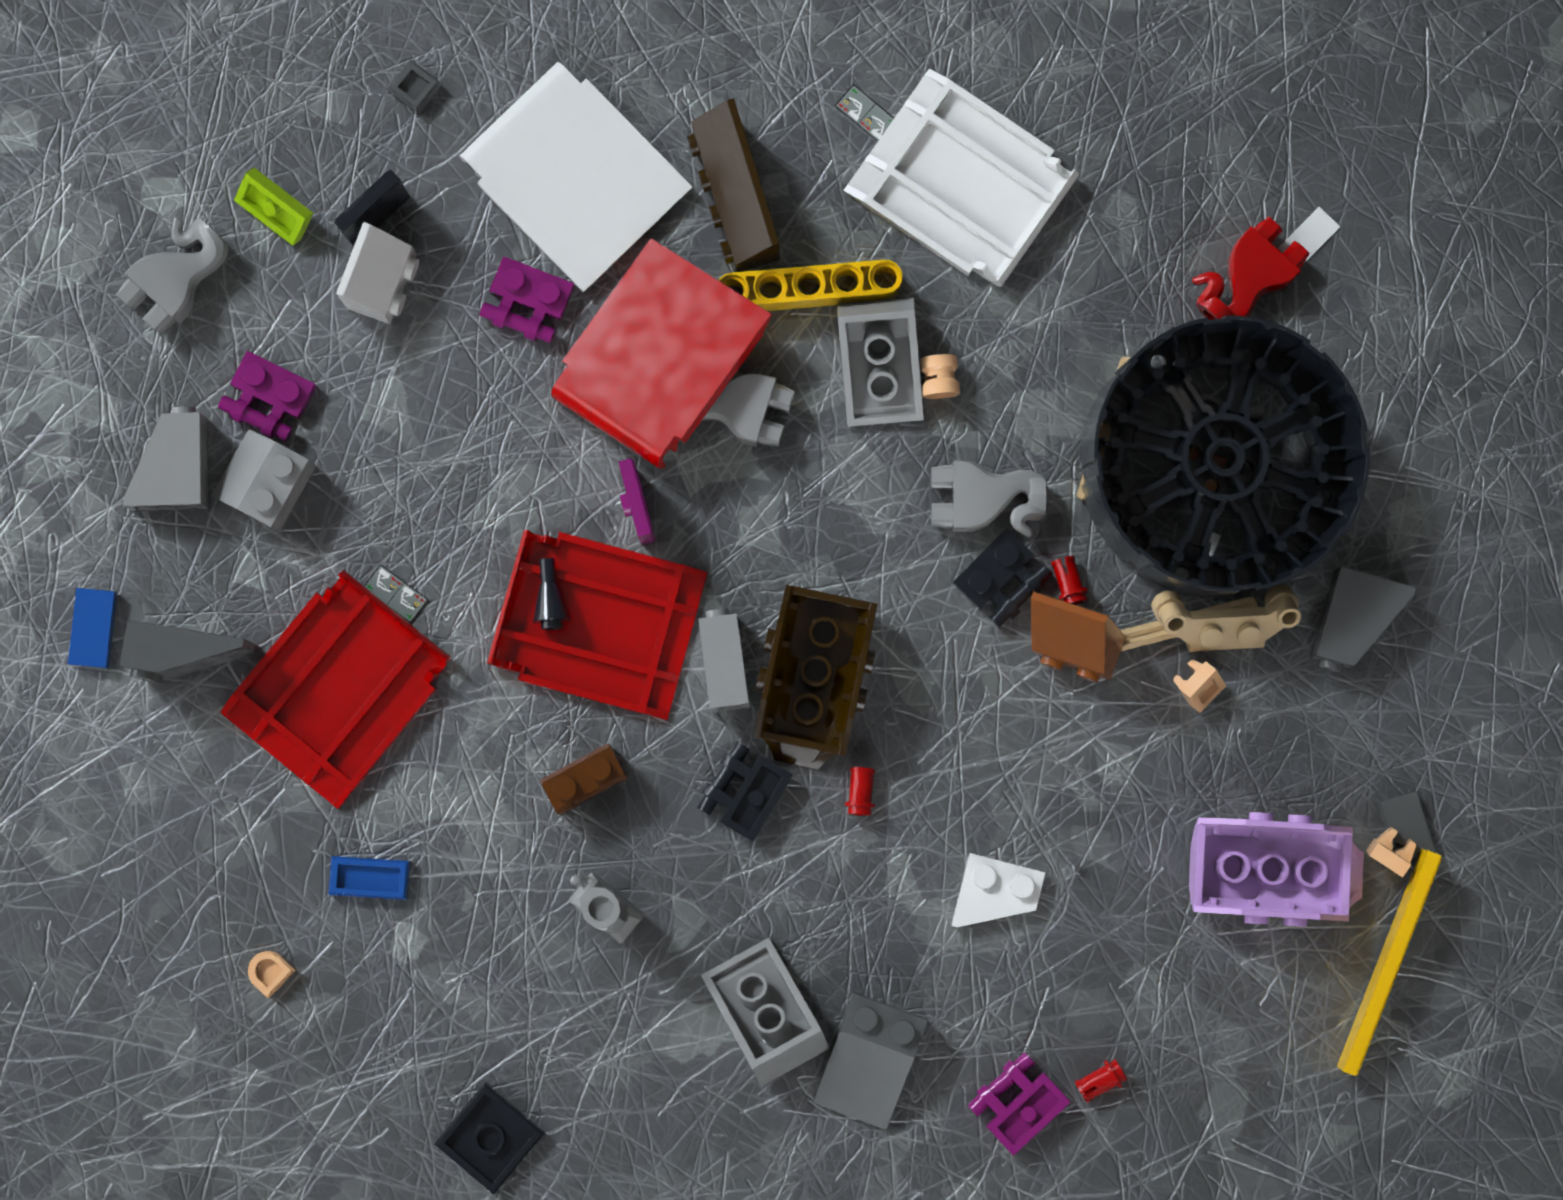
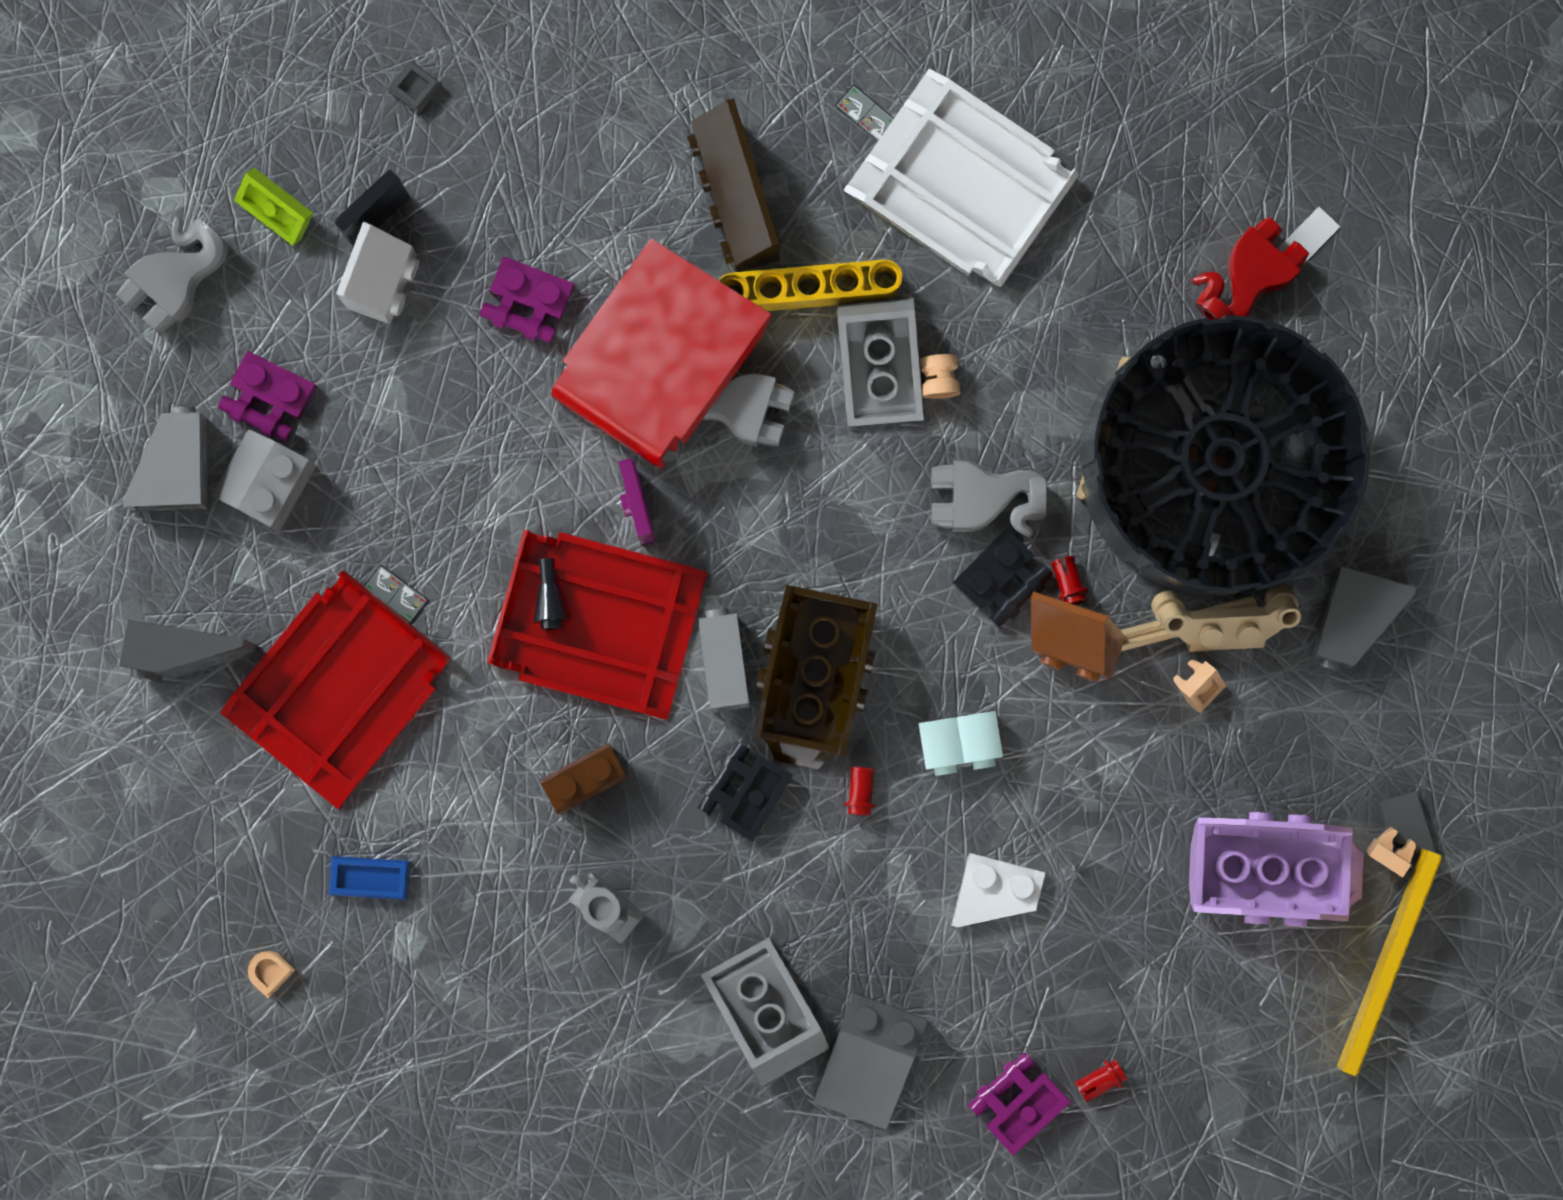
(92, 628): blue tile -> none
(489, 1138): black tile -> none
(574, 175): white piece -> none
(960, 741): none -> light aqua brick

